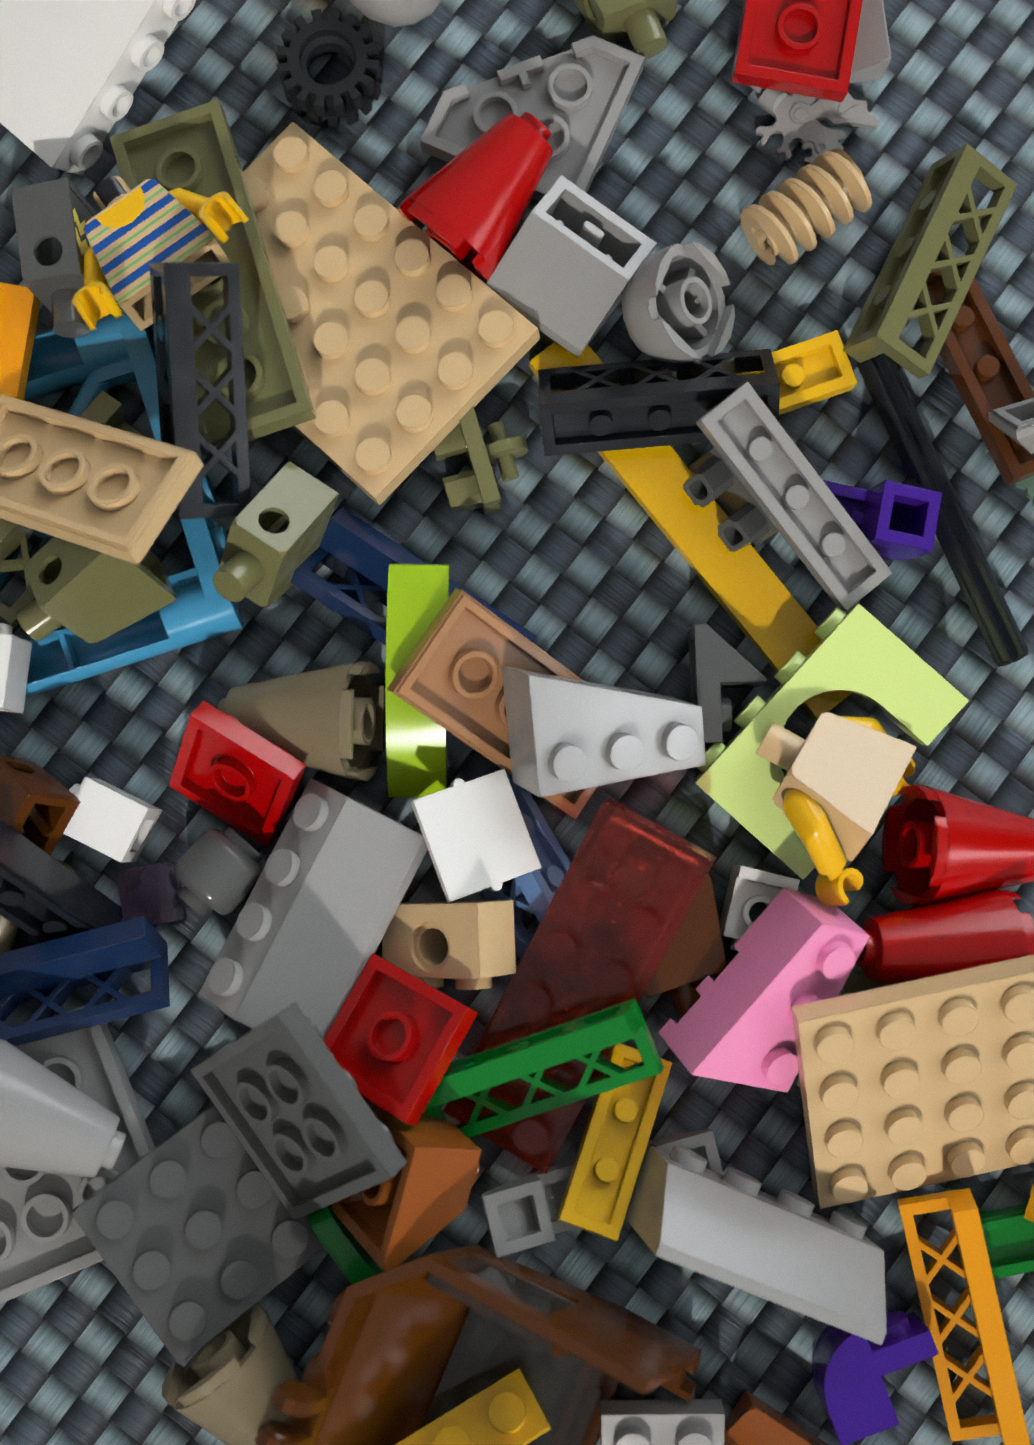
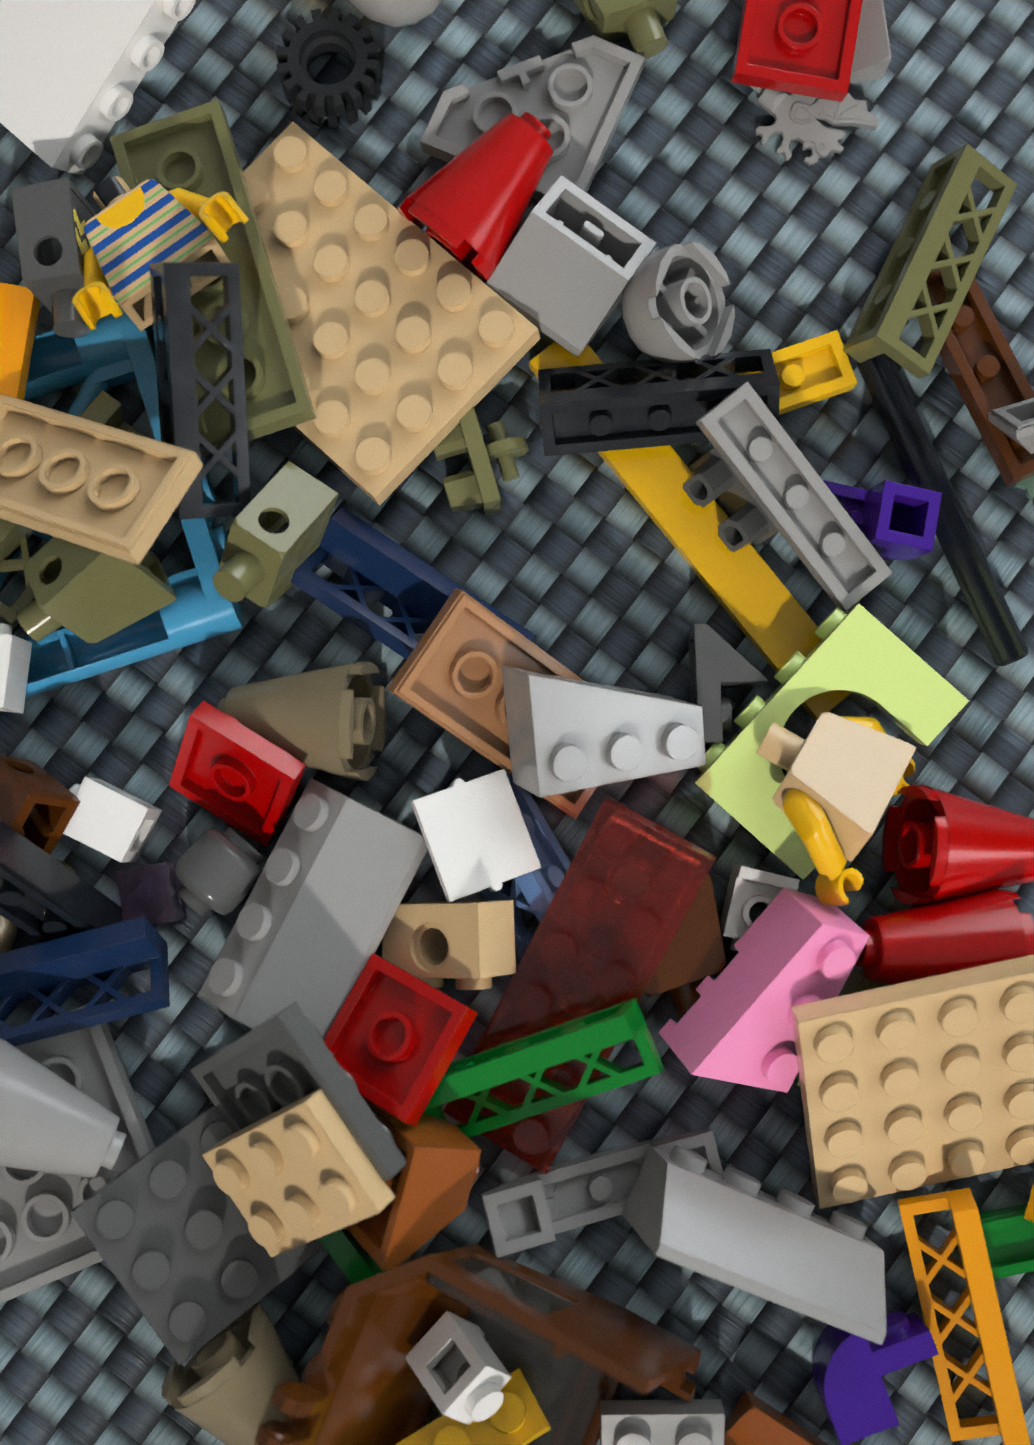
(298, 1175): none -> tan plate
(413, 742): lime slope -> none
(459, 1369): none -> white brick
(612, 1151): yellow plate -> none
(805, 204): tan piece -> none

